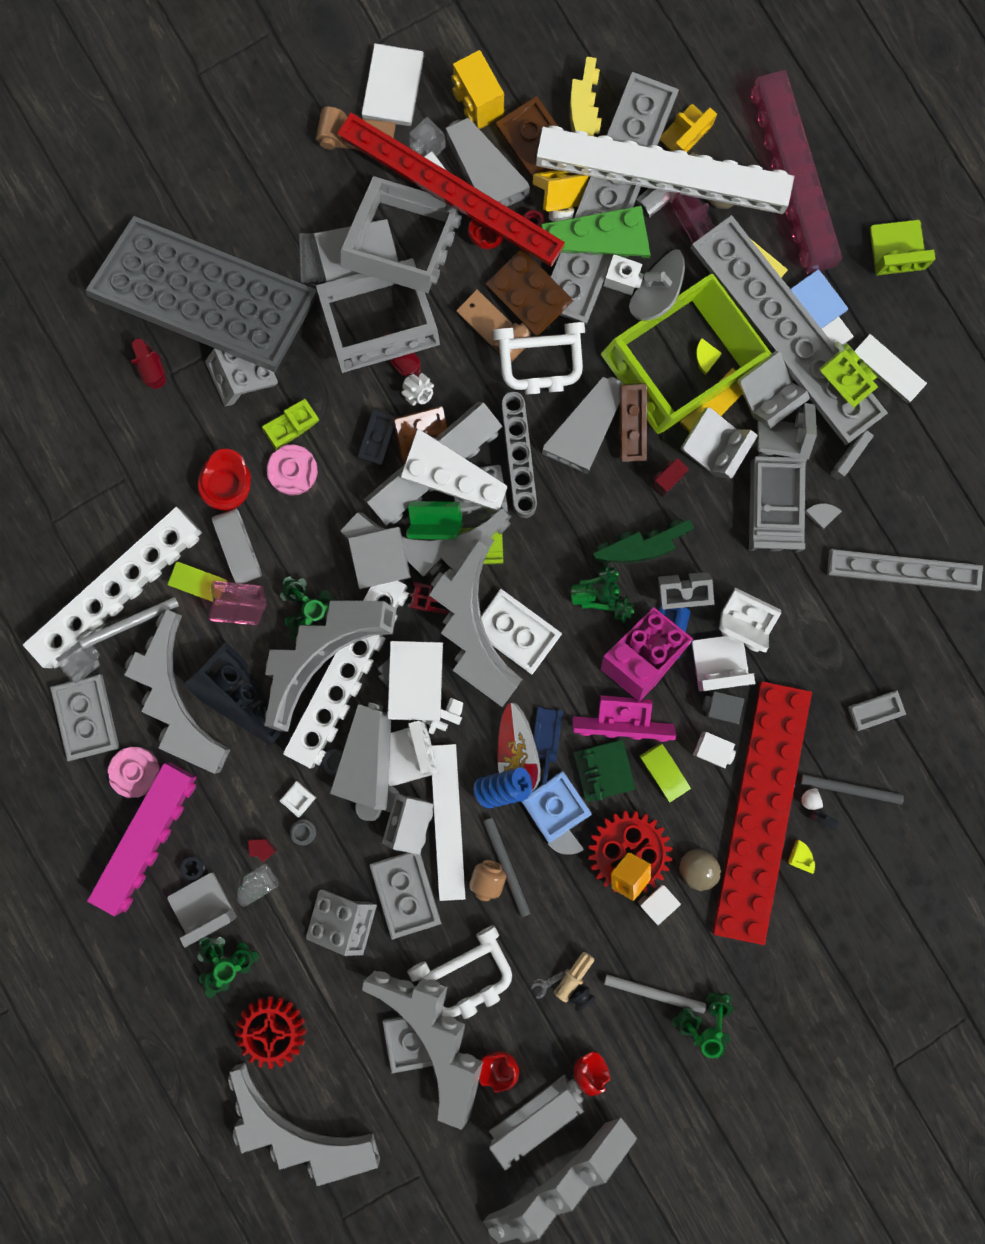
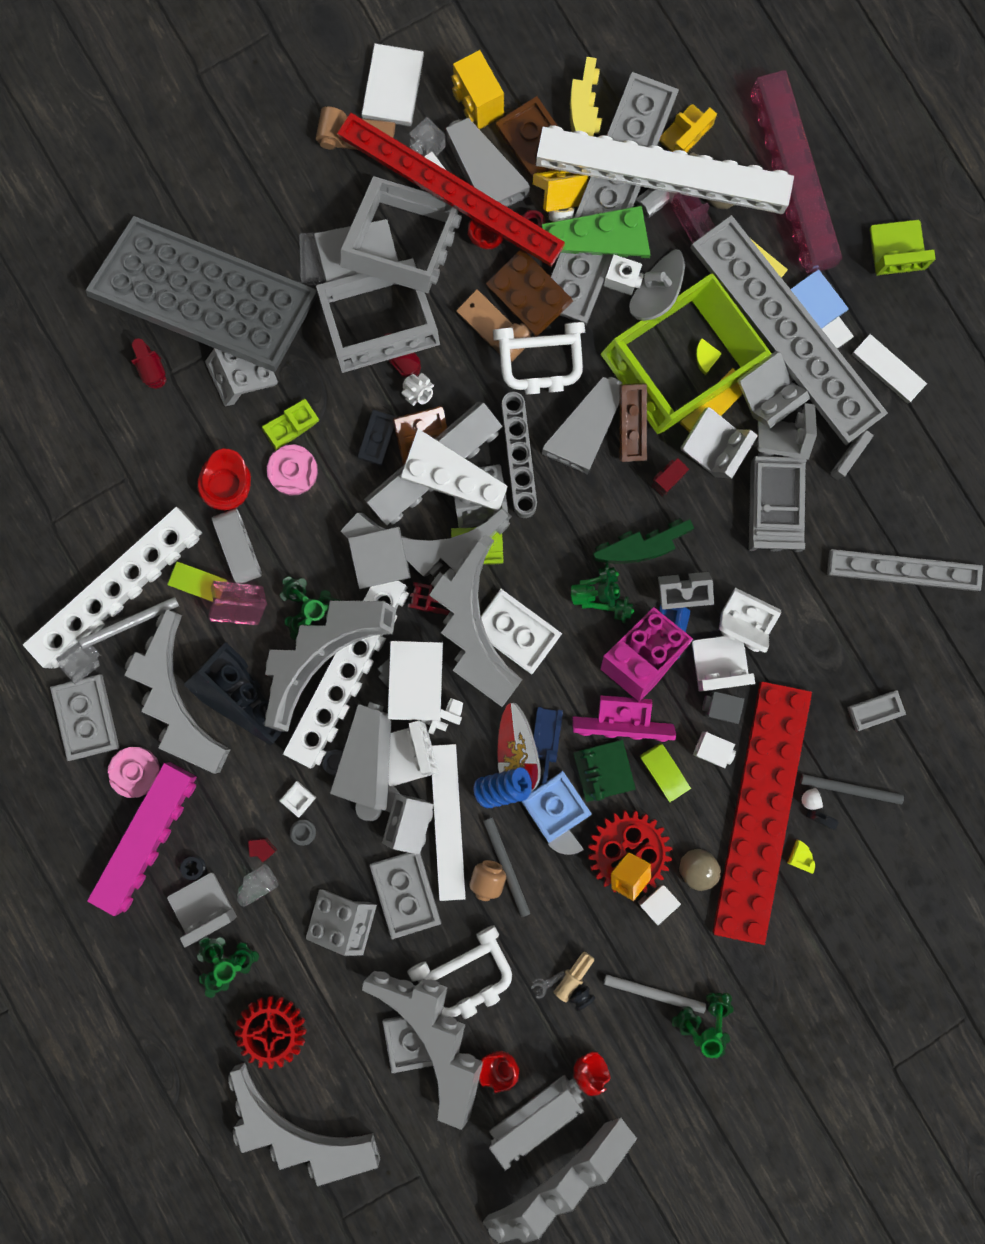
(434, 520): green panel -> none
(822, 514): light grey tile -> none
(847, 376): lime bracket -> none

